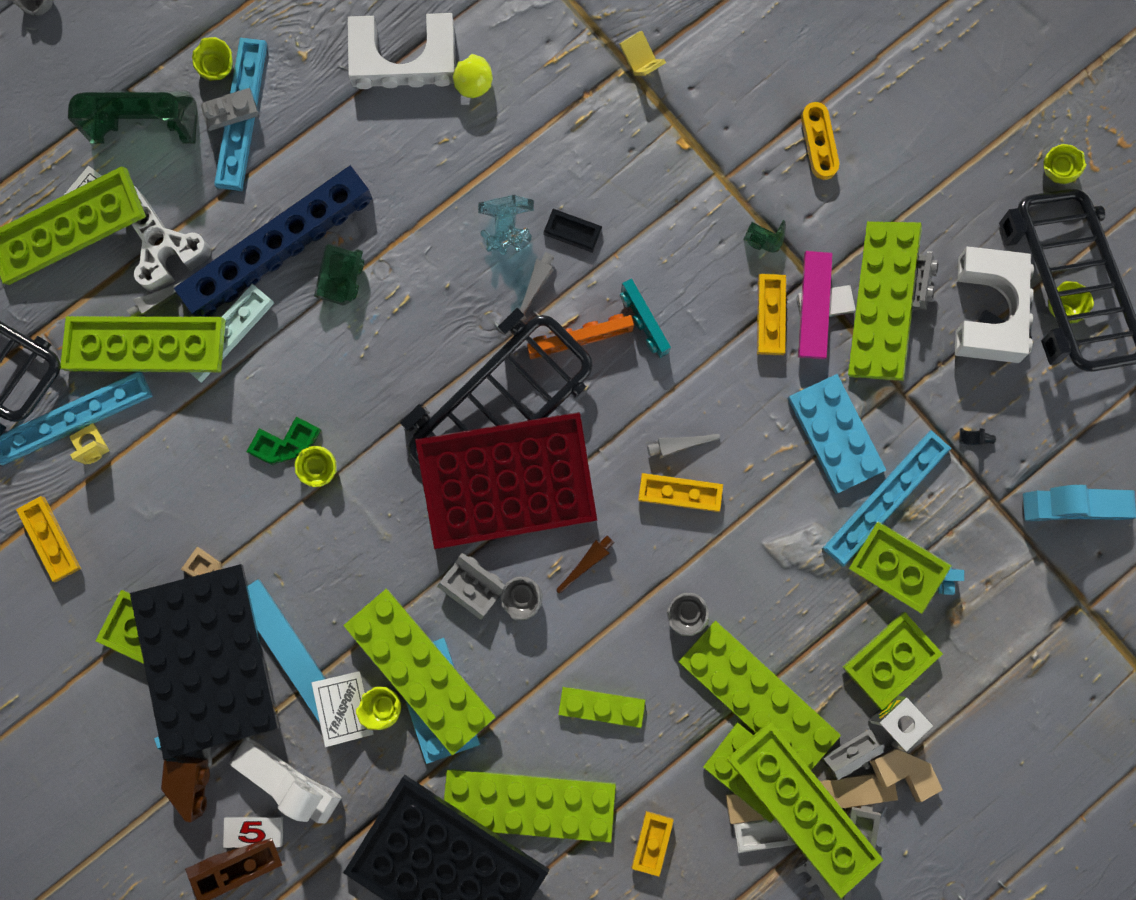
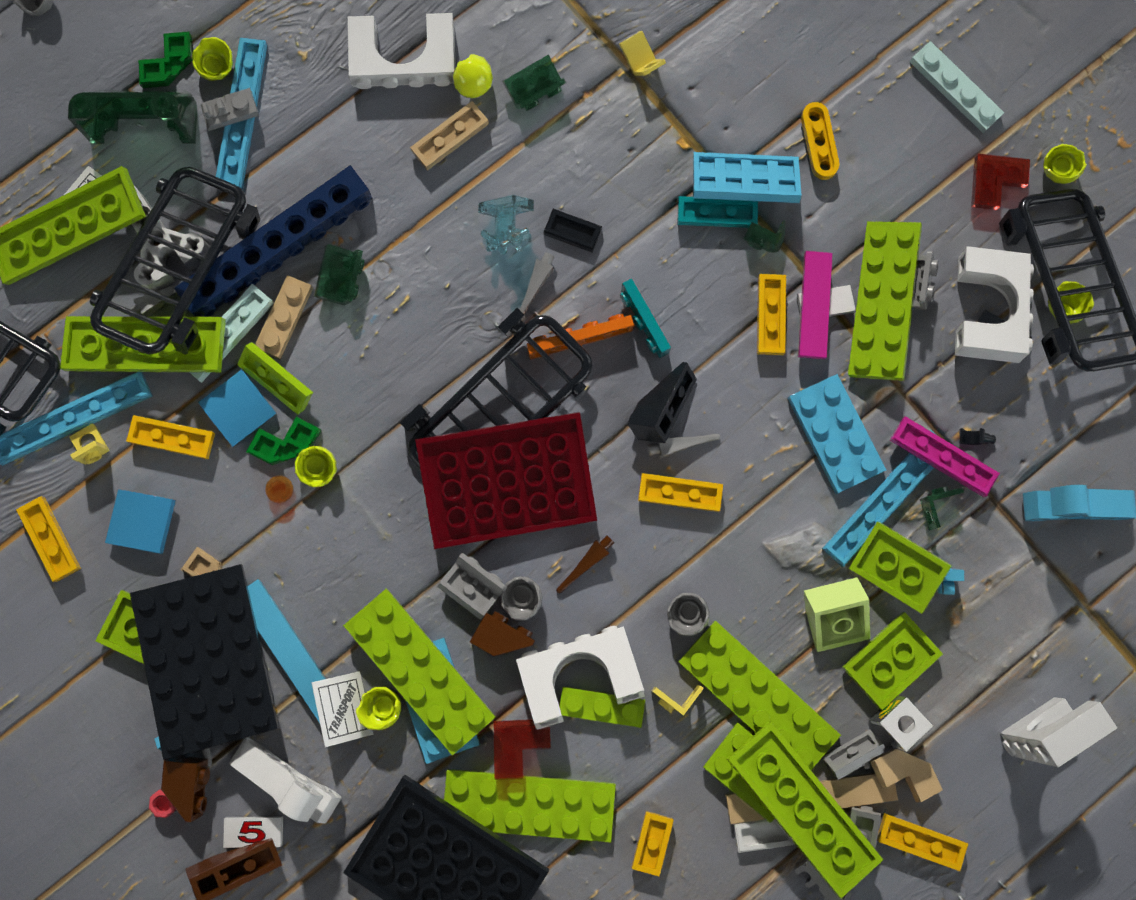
(140, 521): none -> dark azure slope
(160, 805): none -> coral tile
(163, 71): none -> green tile
(170, 437): none -> yellow plate
(186, 332): none -> black bar
(237, 407): none -> dark azure slope
(274, 378): none -> lime plate
(279, 489): none -> clear orange plate
(284, 317): none -> tan plate
(449, 135): none -> tan plate
(499, 638): none -> reddish brown slope
(510, 741): none -> clear red plate
(533, 83): none -> clear green bracket
(541, 669): none -> white arch
(661, 407): none -> black slope
(670, 705): none -> light yellow bracket
(716, 212): none -> teal plate
(746, 177): none -> medium azure plate
(838, 614): none -> yellowish green slope
(922, 842): none -> yellow plate
(929, 507): none -> clear green bracket
(944, 456): none -> dark pink tile
(956, 87): none -> light aqua plate
(992, 173): none -> clear red plate
(1057, 732): none -> white arch

